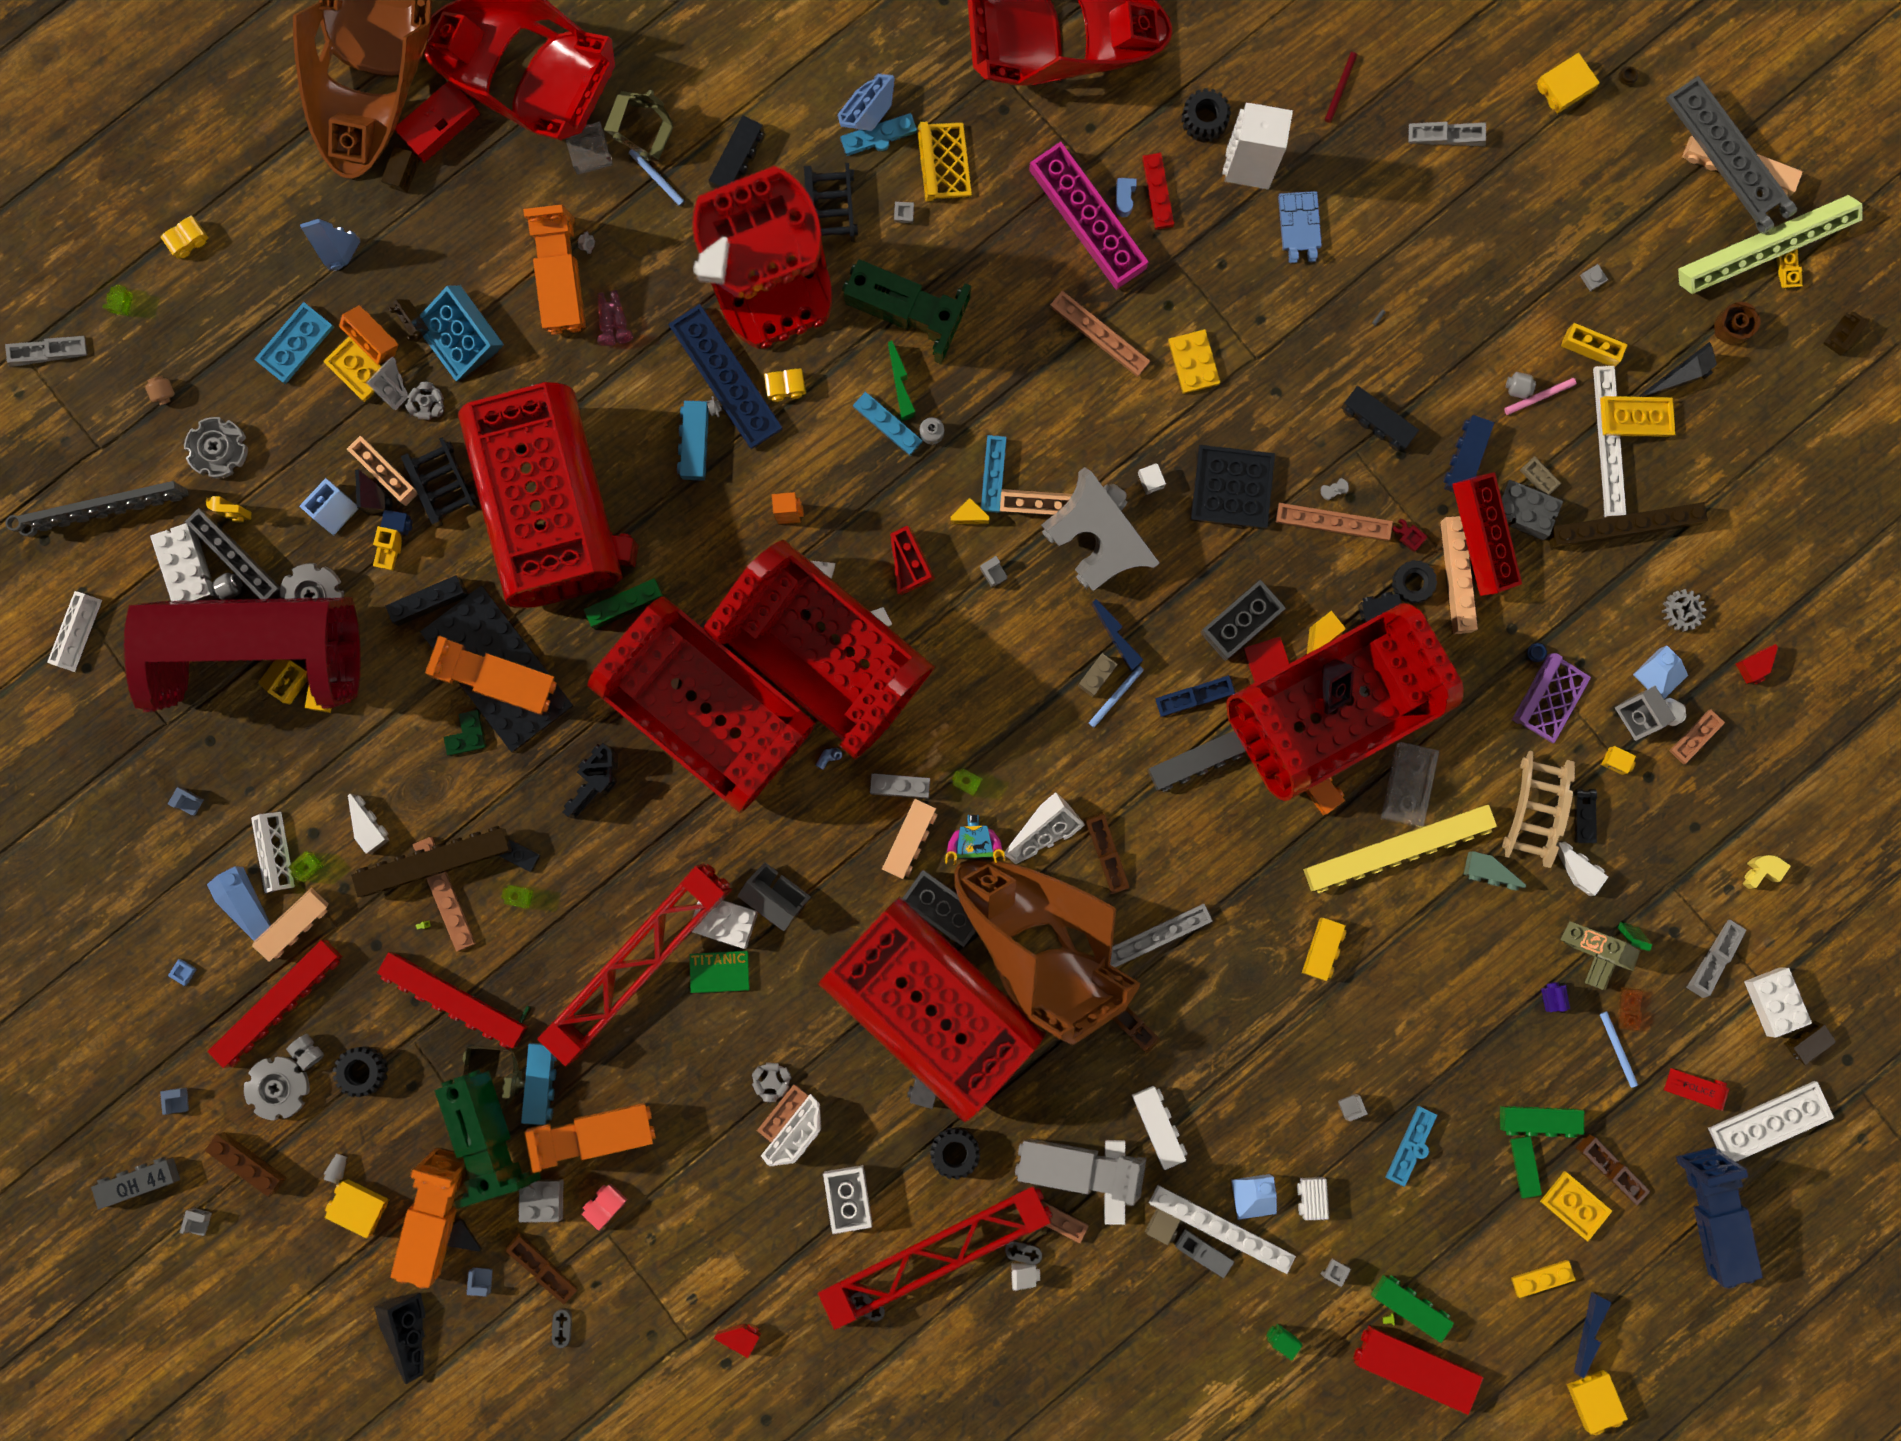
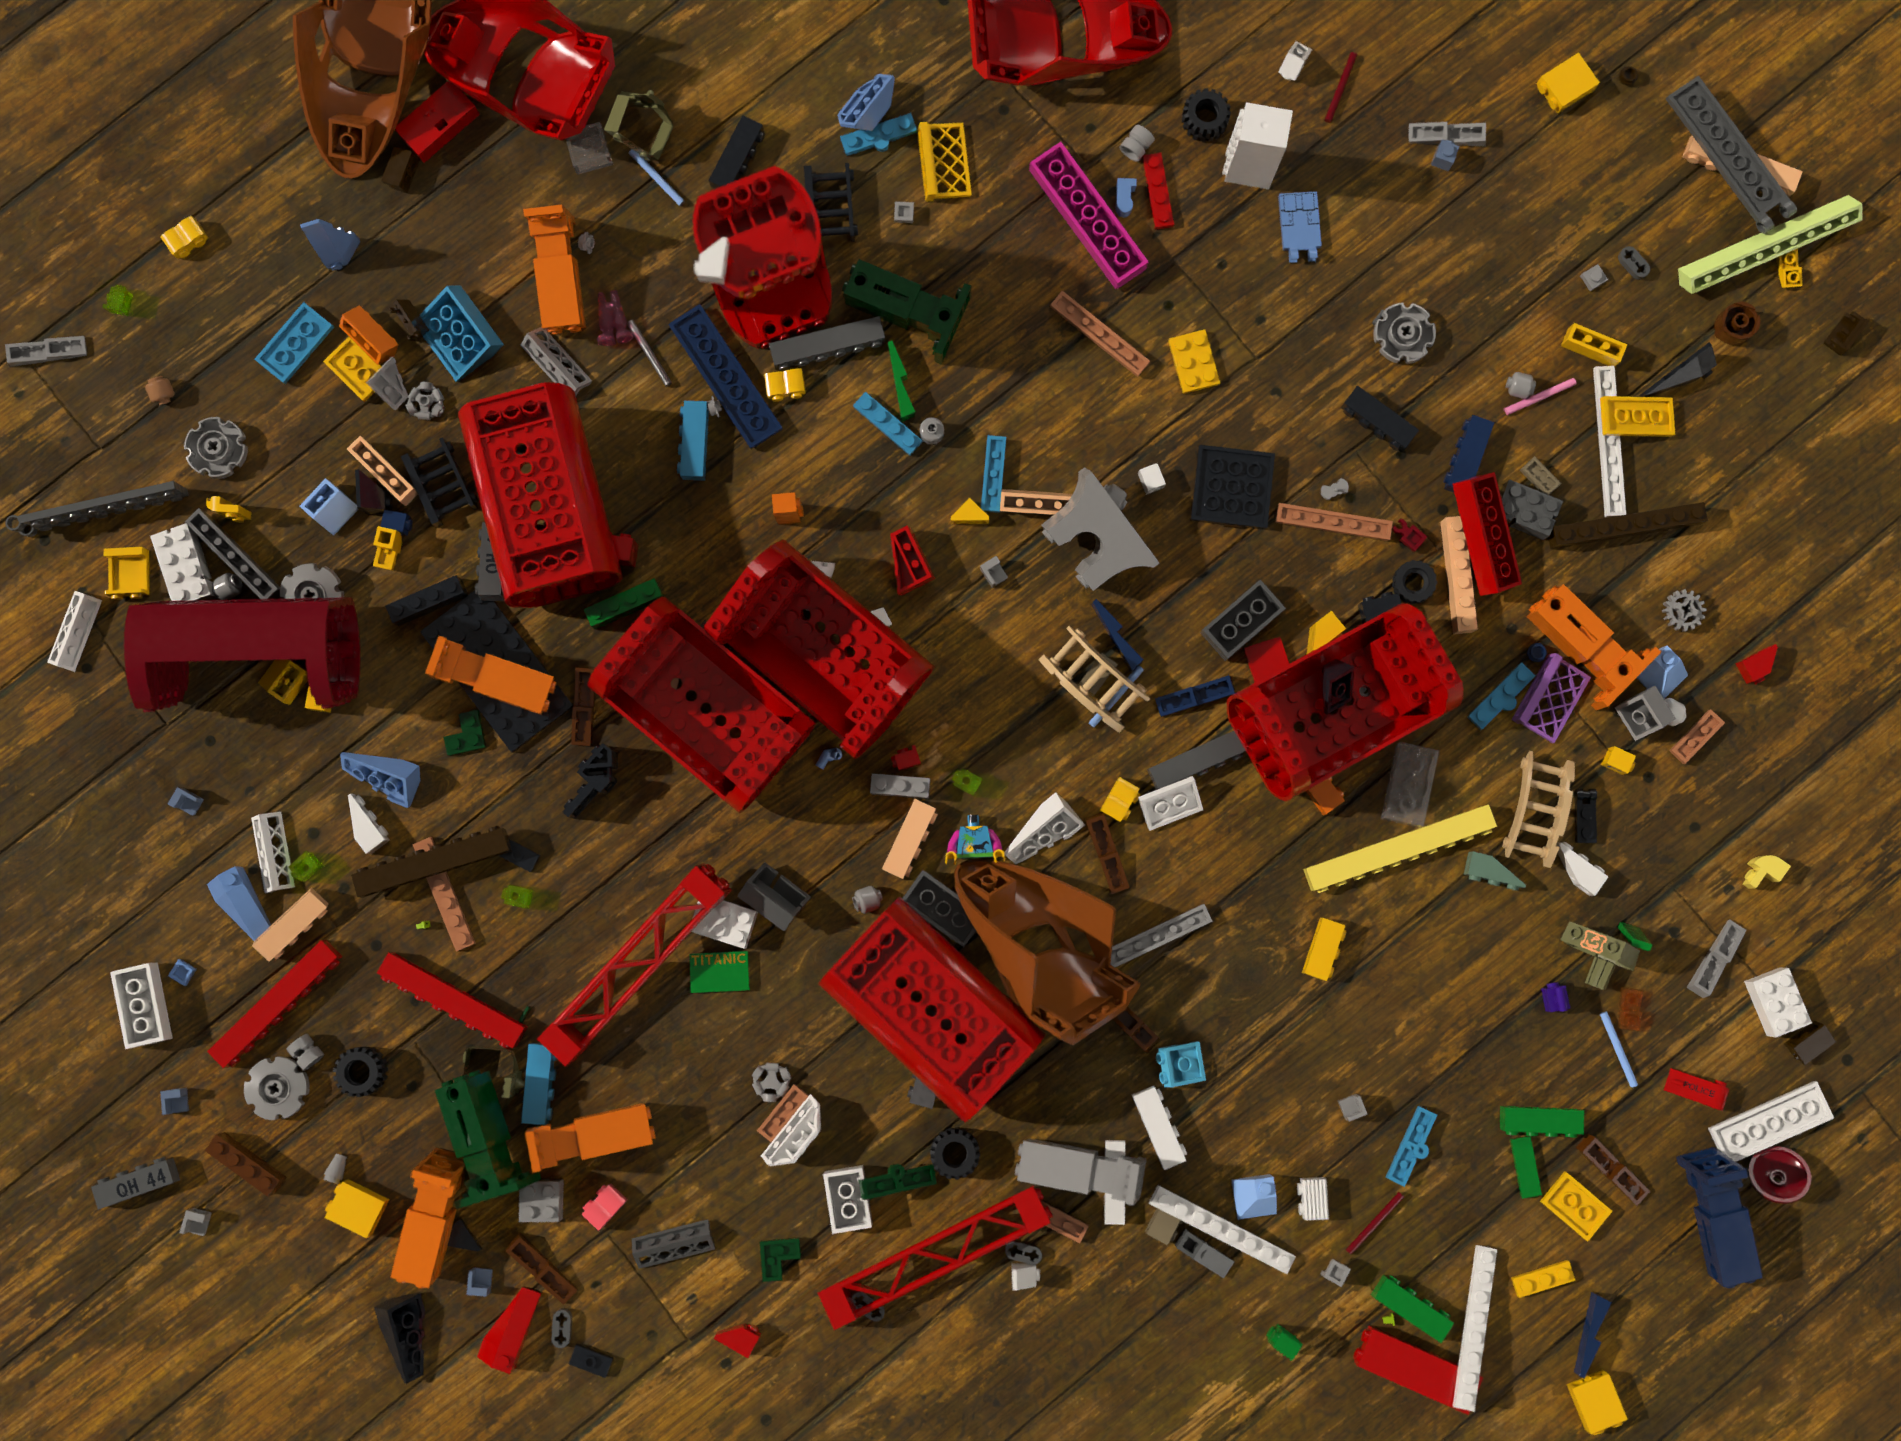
(128, 572): none -> yellow panel
(141, 1005): none -> white brick
(391, 776): none -> medium blue wedge
(489, 584): none -> dark grey brick
(507, 1336): none -> red wedge
(552, 363): none -> light grey fence
(583, 708): none -> reddish brown slope
(591, 1360): none -> black plate
(649, 353): none -> flat silver bar
(671, 1241): none -> dark grey fence
(773, 1253): none -> dark green plate
(827, 343): none -> dark grey brick
(867, 899): none -> light grey head
(897, 1181): none -> dark green hinge
(906, 758): none -> red brick
(1081, 692): none -> tan fence
(1120, 799): none -> yellow brick
(1136, 143): none -> light grey wheel
(1170, 803): none -> white plate
(1181, 1064): none -> medium azure plate
(1294, 61): none -> white slope
(1375, 1223): none -> dark red bar
(1418, 337): none -> light grey piece
(1445, 155): none -> sand blue brick
(1474, 1328): none -> white plate
(1501, 697): none -> dark azure hinge
(1589, 642): none -> orange brick
(1633, 263): none -> dark grey beam
(1780, 1164): none -> dark red dish

